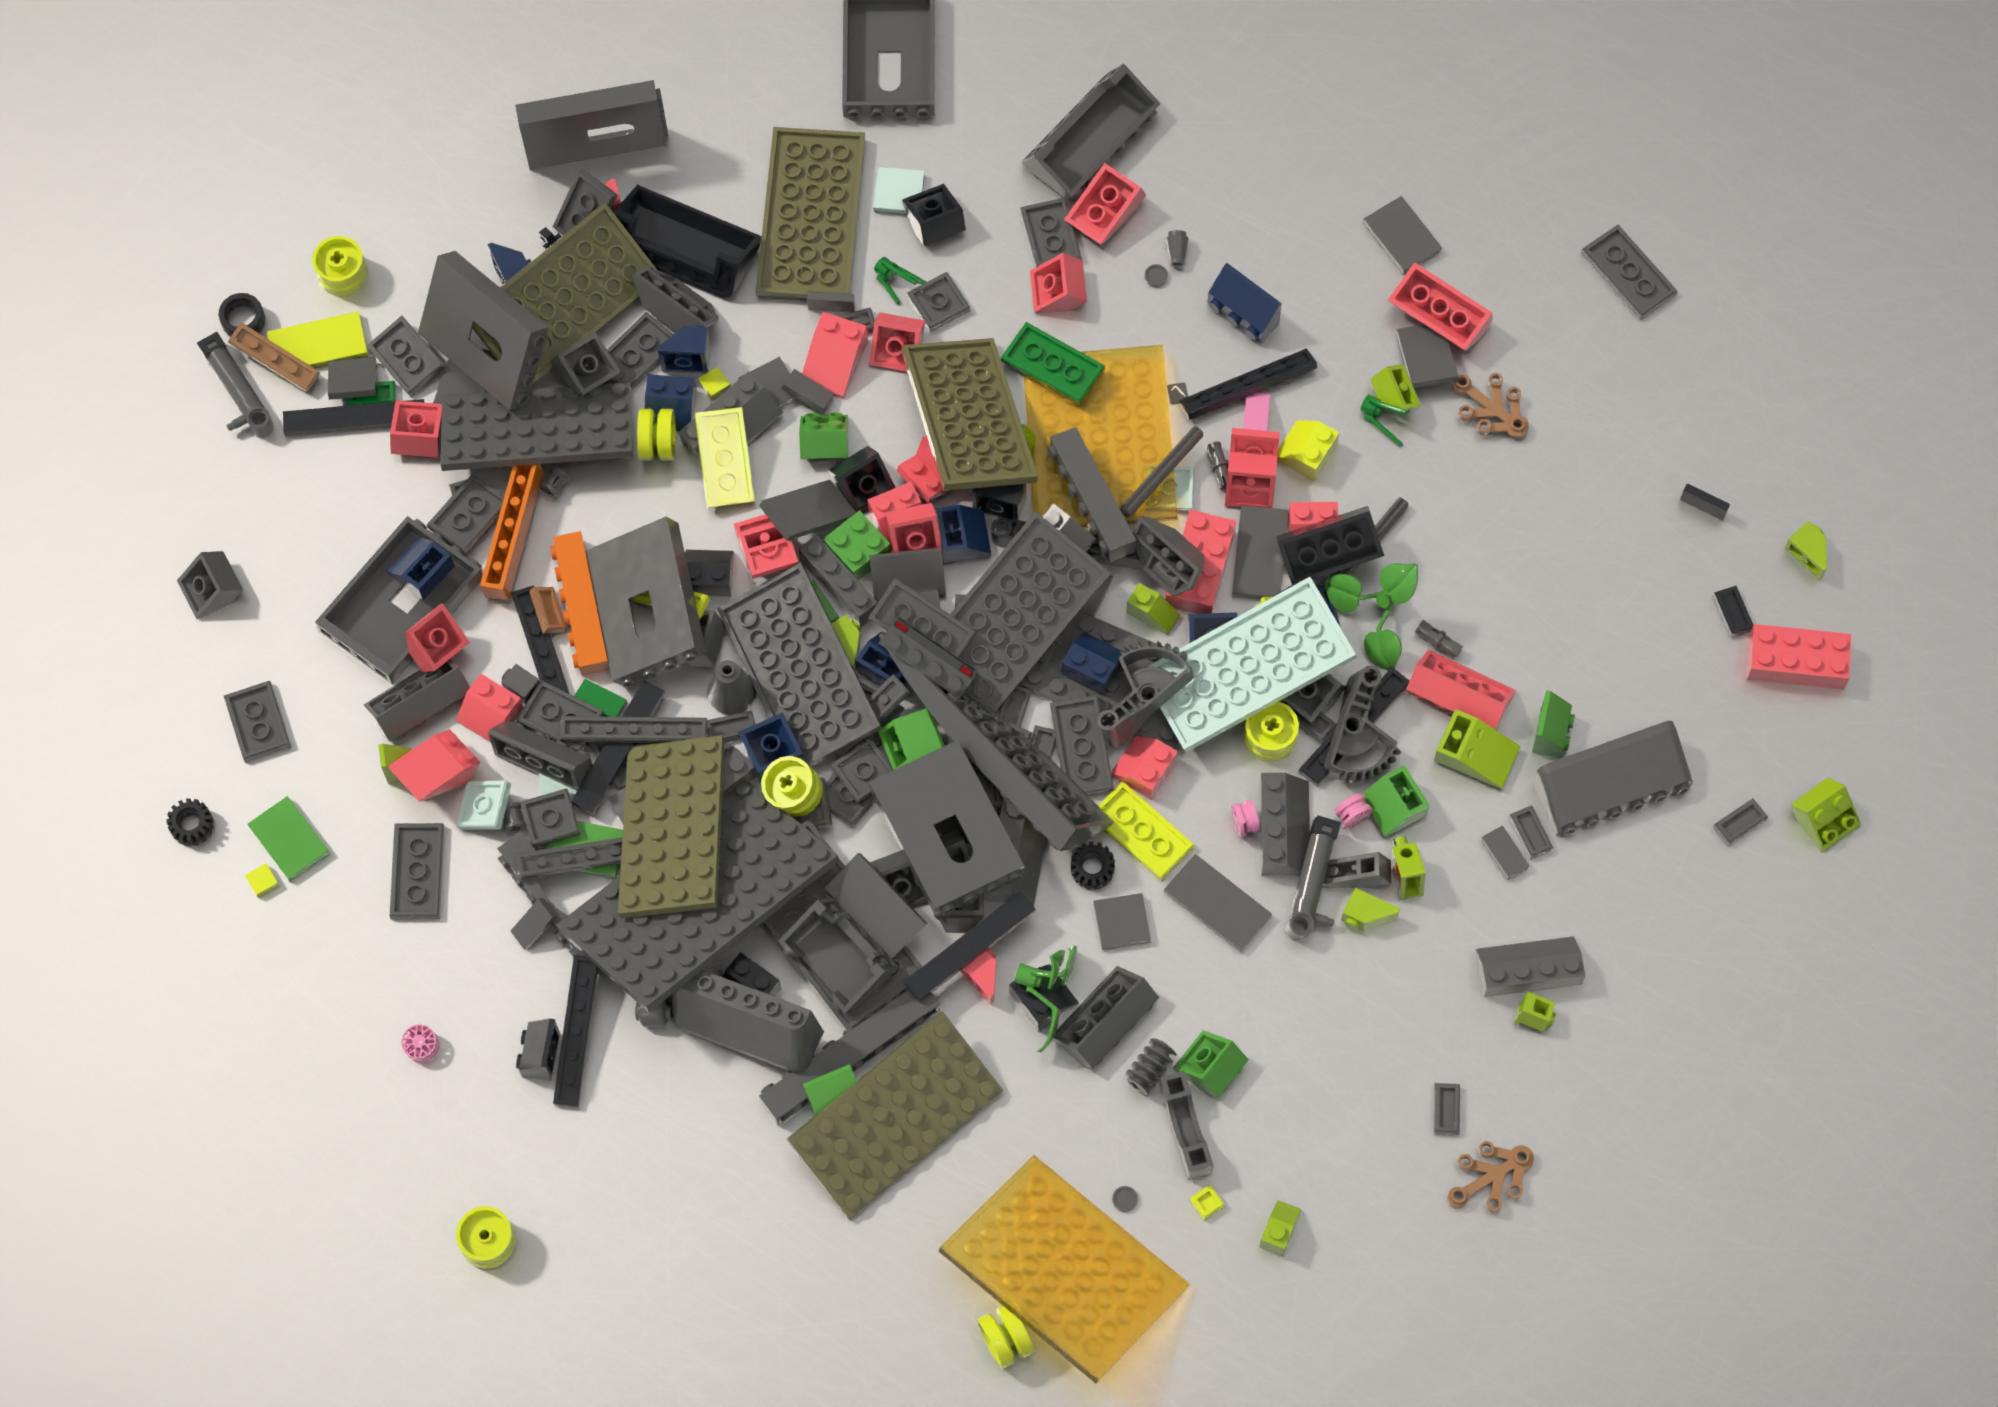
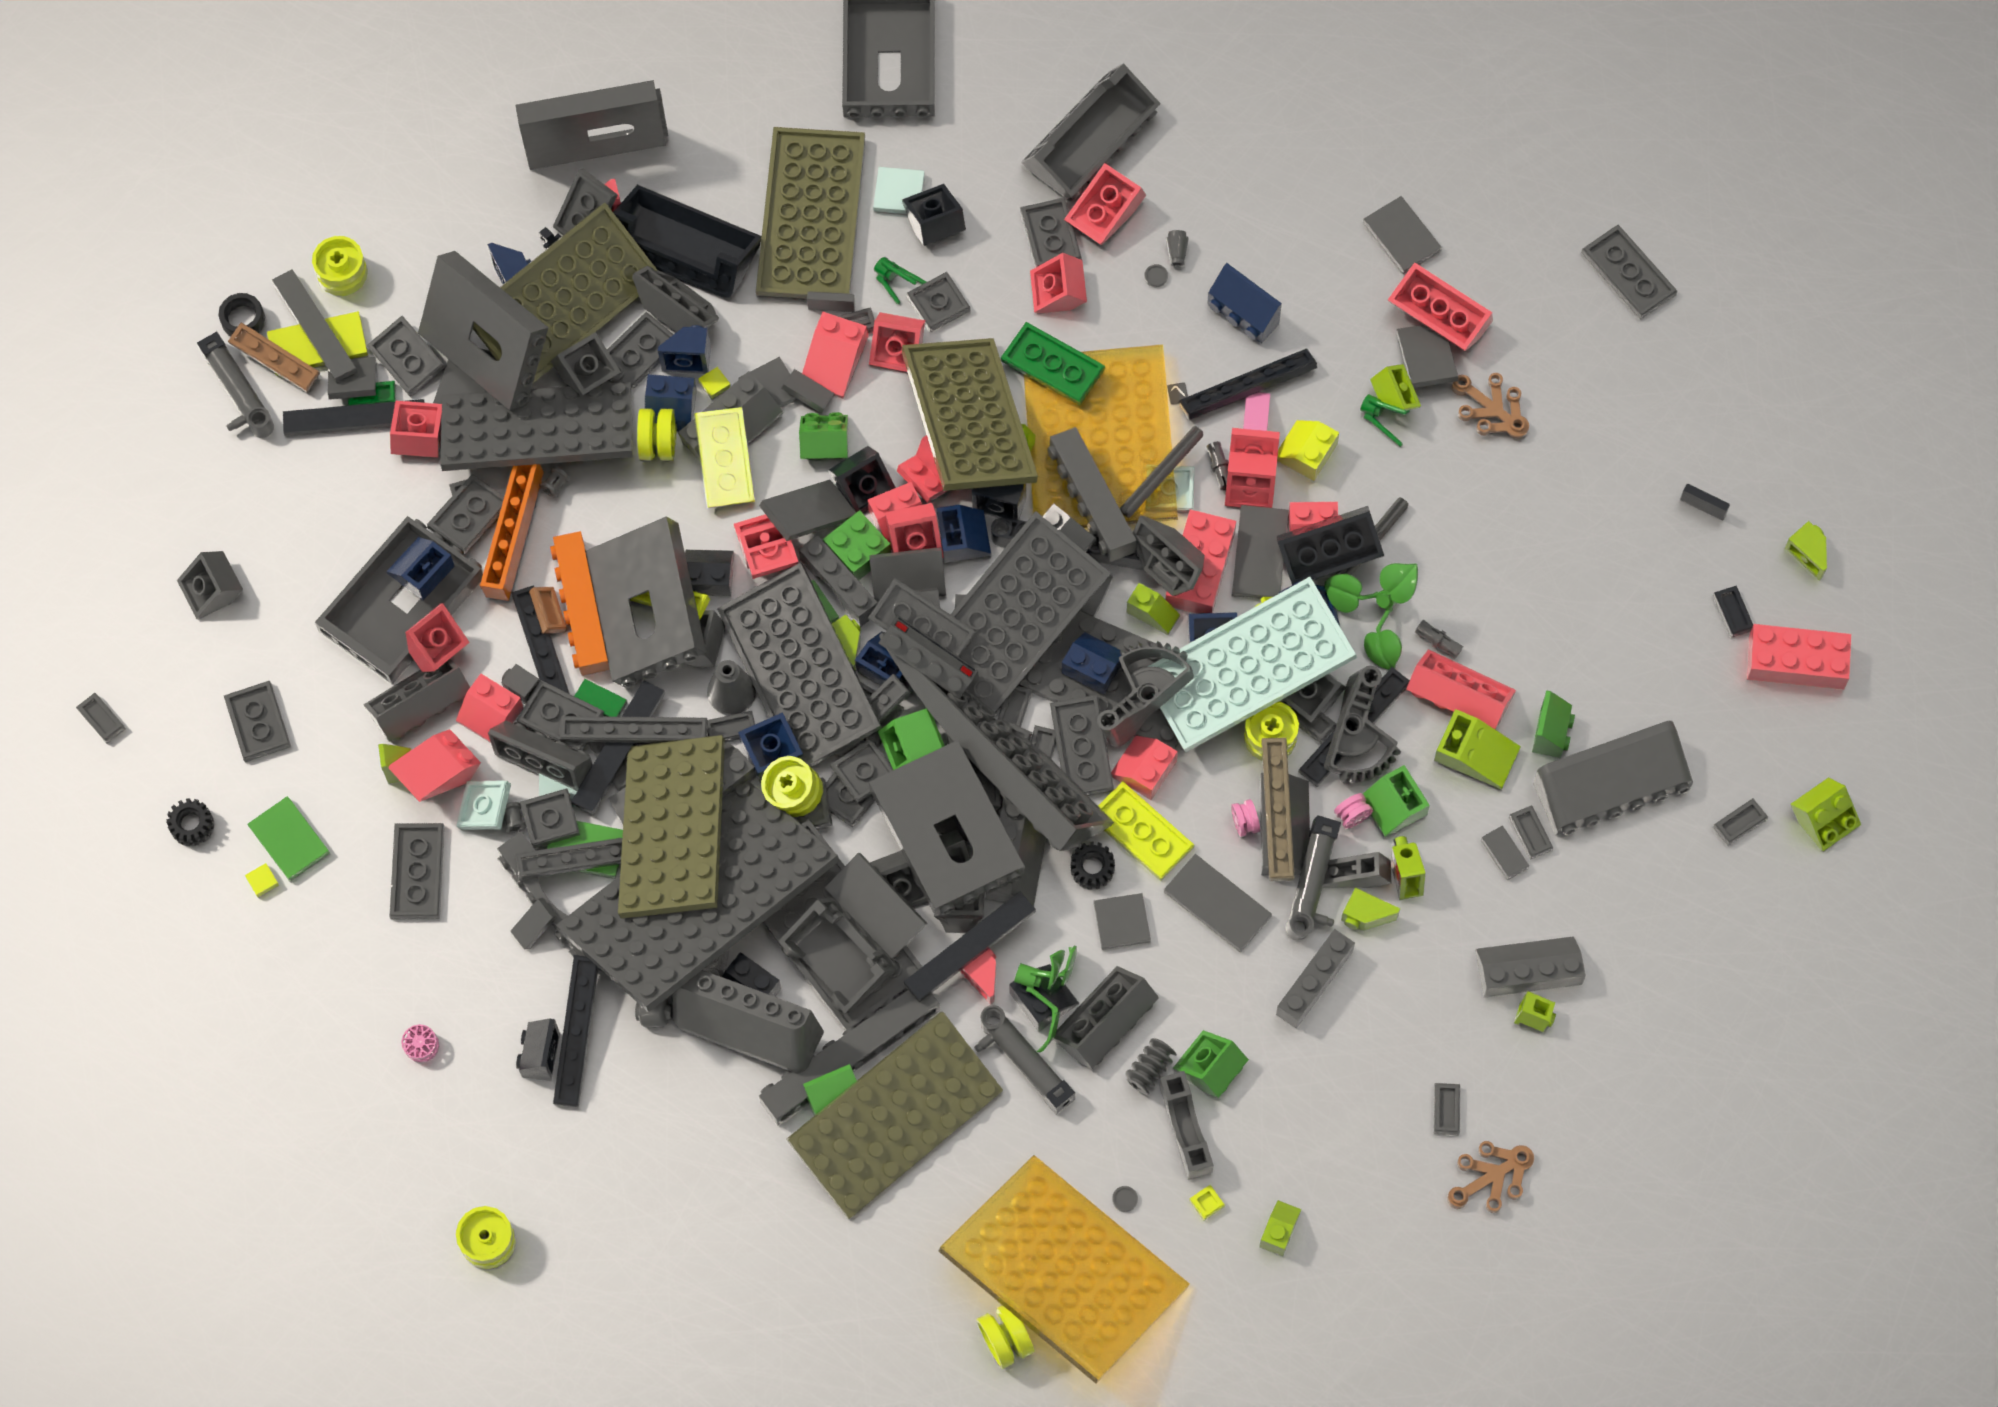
(100, 718): none -> dark grey tile
(314, 326): none -> dark grey tile
(1024, 1056): none -> dark grey piece
(1277, 809): none -> dark tan tile
(1315, 978): none -> dark grey brick

